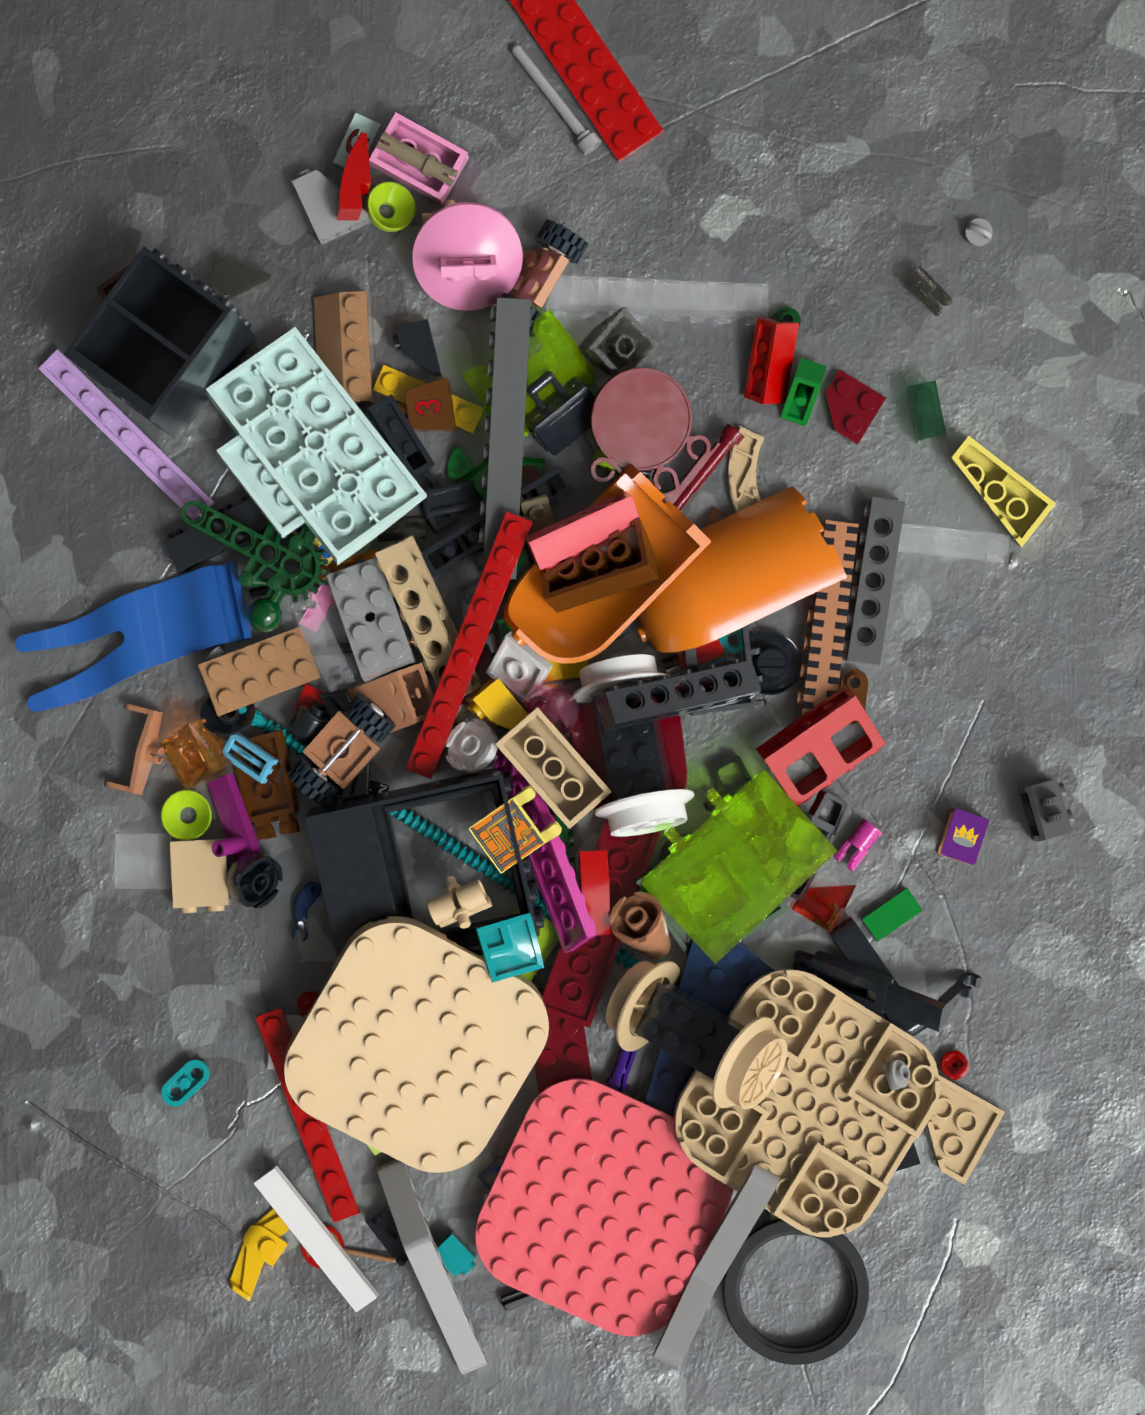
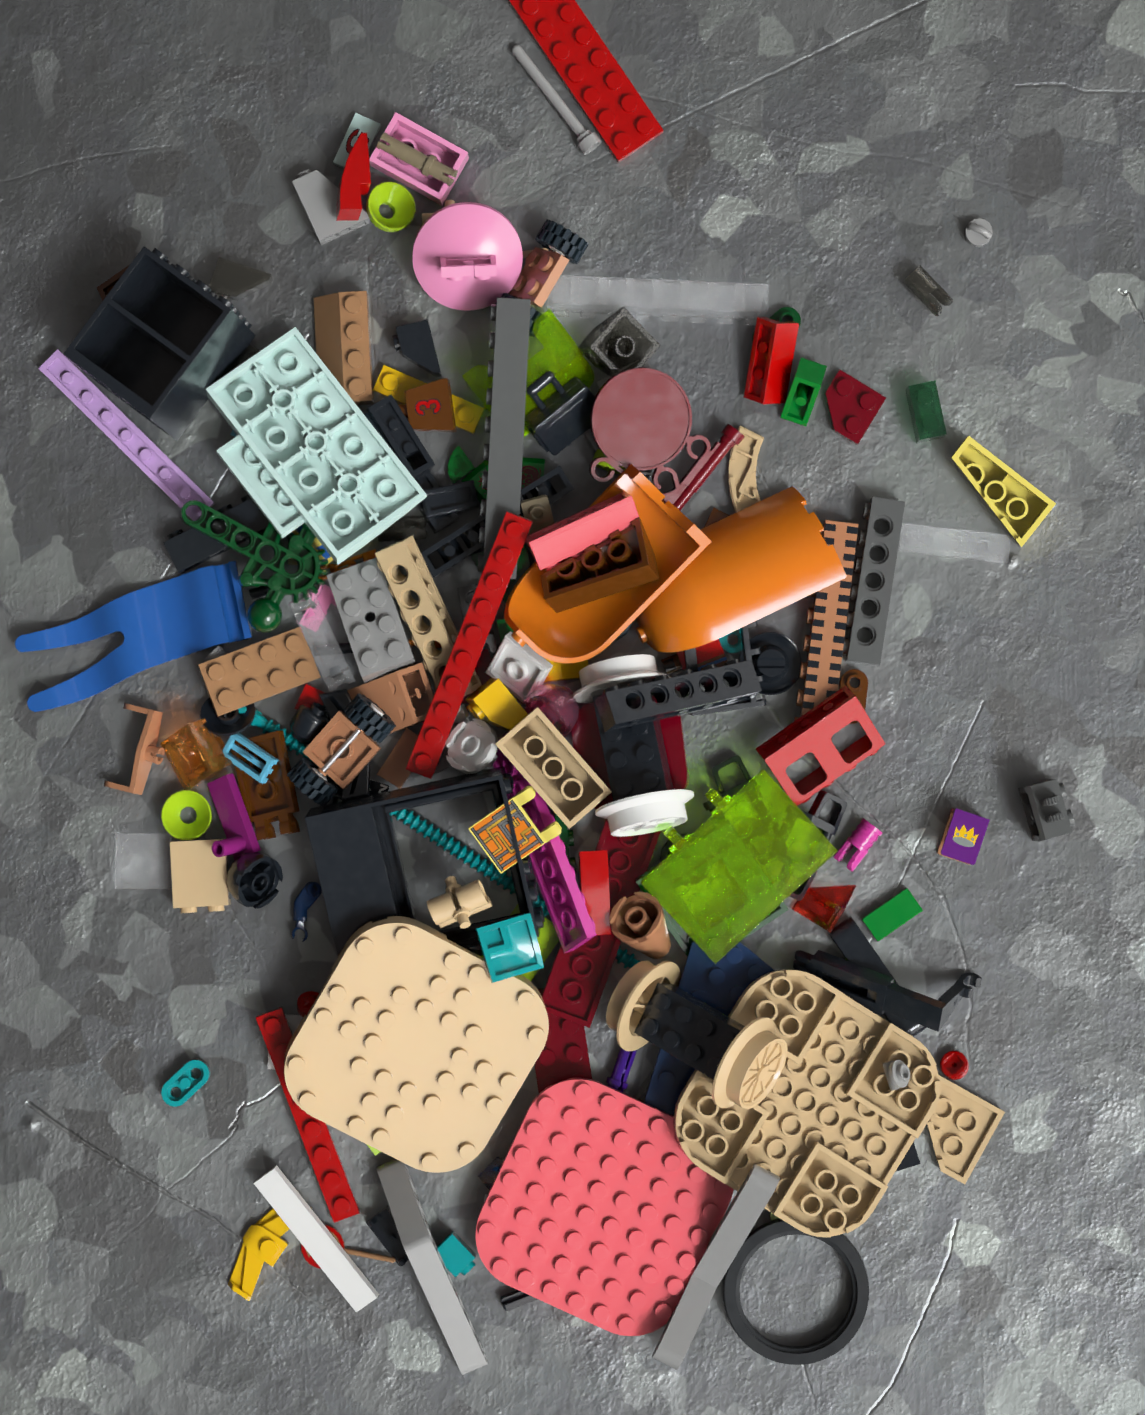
(395, 765): none -> nougat tile

